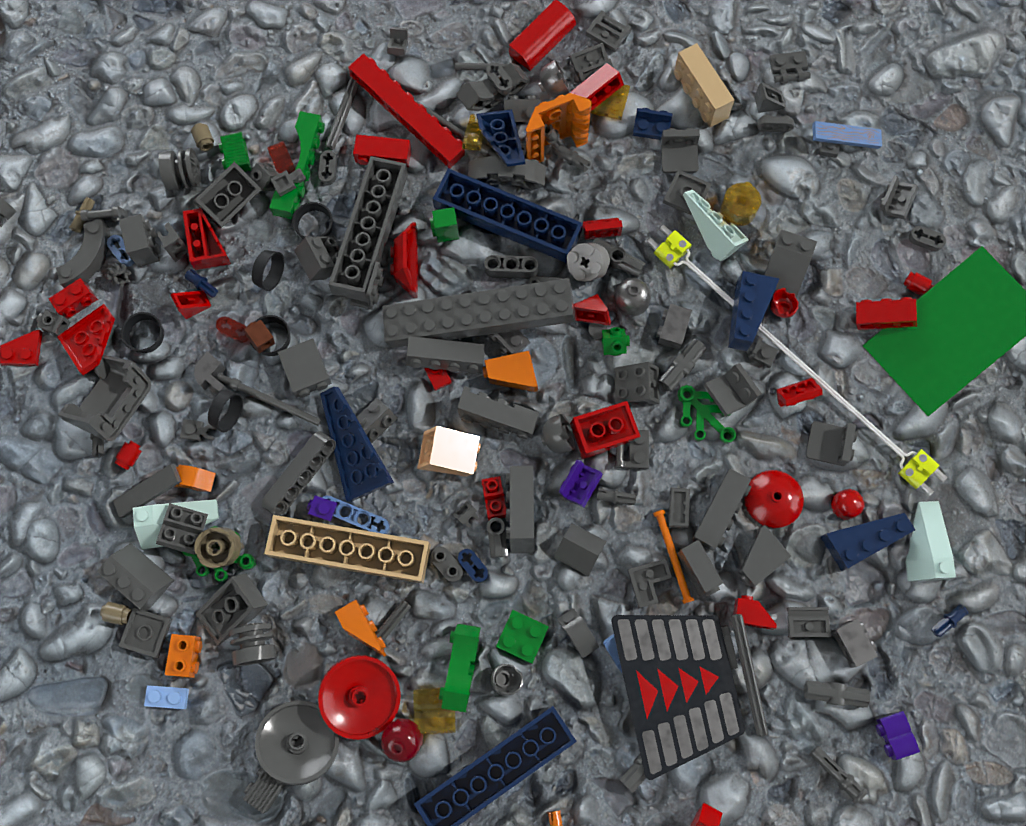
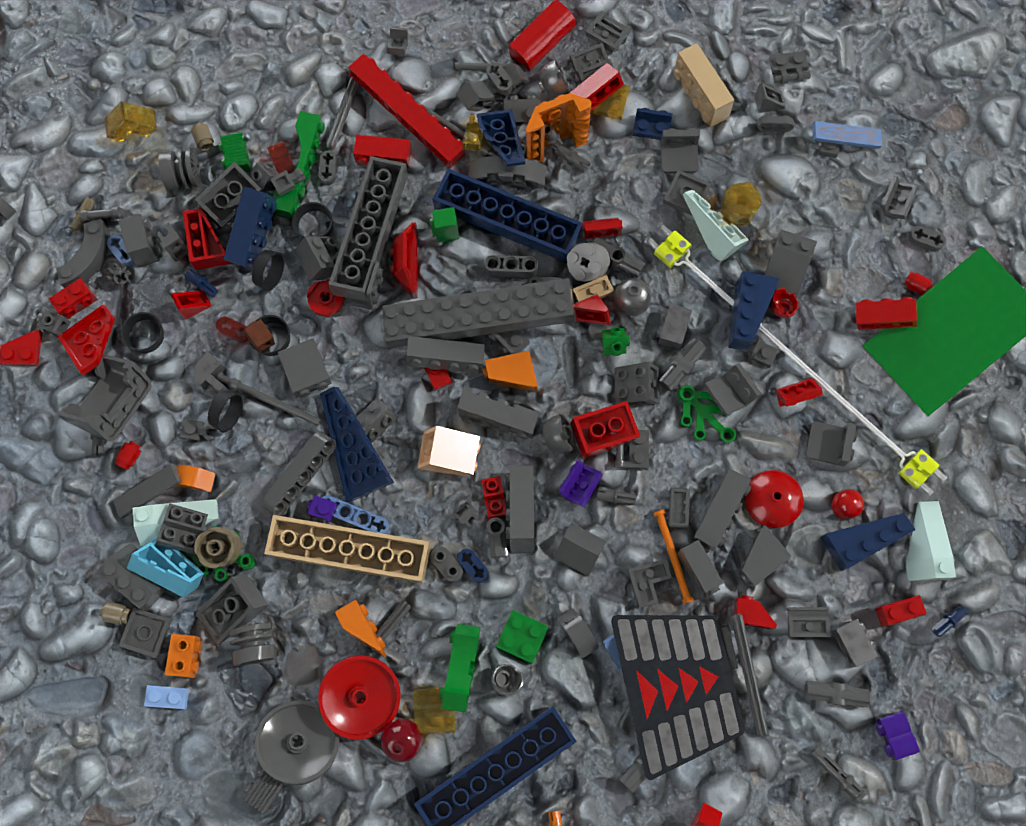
(129, 119): none -> clear yellow brick
(166, 568): none -> medium azure wedge
(250, 227): none -> dark blue brick
(316, 302): none -> red plate
(599, 286): none -> tan plate
(900, 611): none -> red brick

